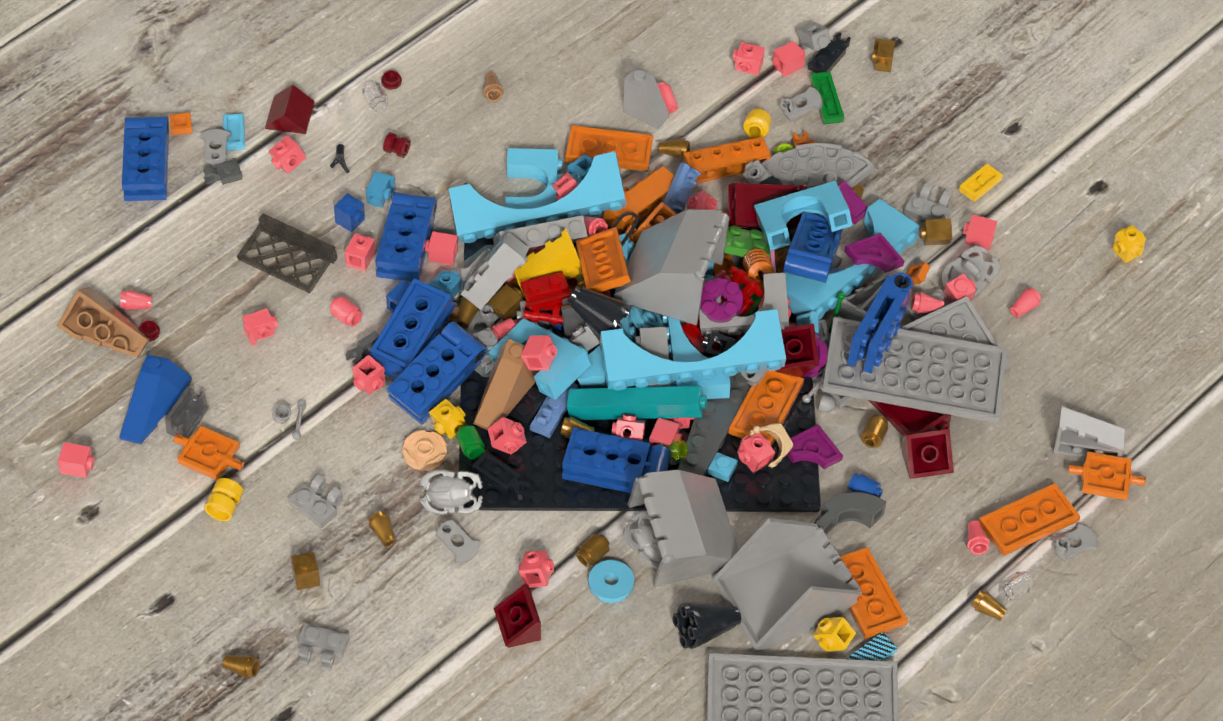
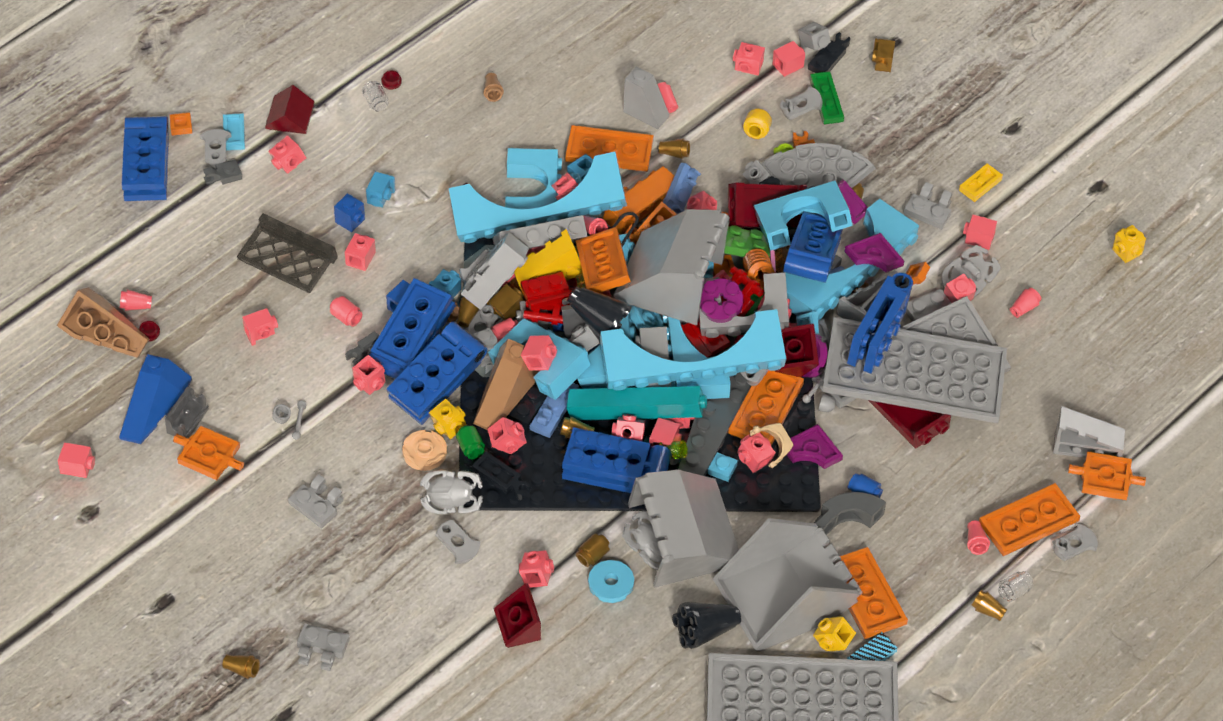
(224, 499): yellow wheel -> none
(305, 571): pearl gold brick -> none
(339, 158): black bar -> none
(382, 527): pearl gold cone -> none
(396, 144): dark red wheel -> none
(405, 237): blue hinge -> none
(442, 248): coral brick -> none
(723, 341): black brick -> none
(726, 159): orange brick -> none
(841, 296): green hinge -> none
(874, 431): pearl gold brick -> none
(925, 304): coral cone -> none
(928, 453): dark red slope -> none
(936, 232): pearl gold brick -> none

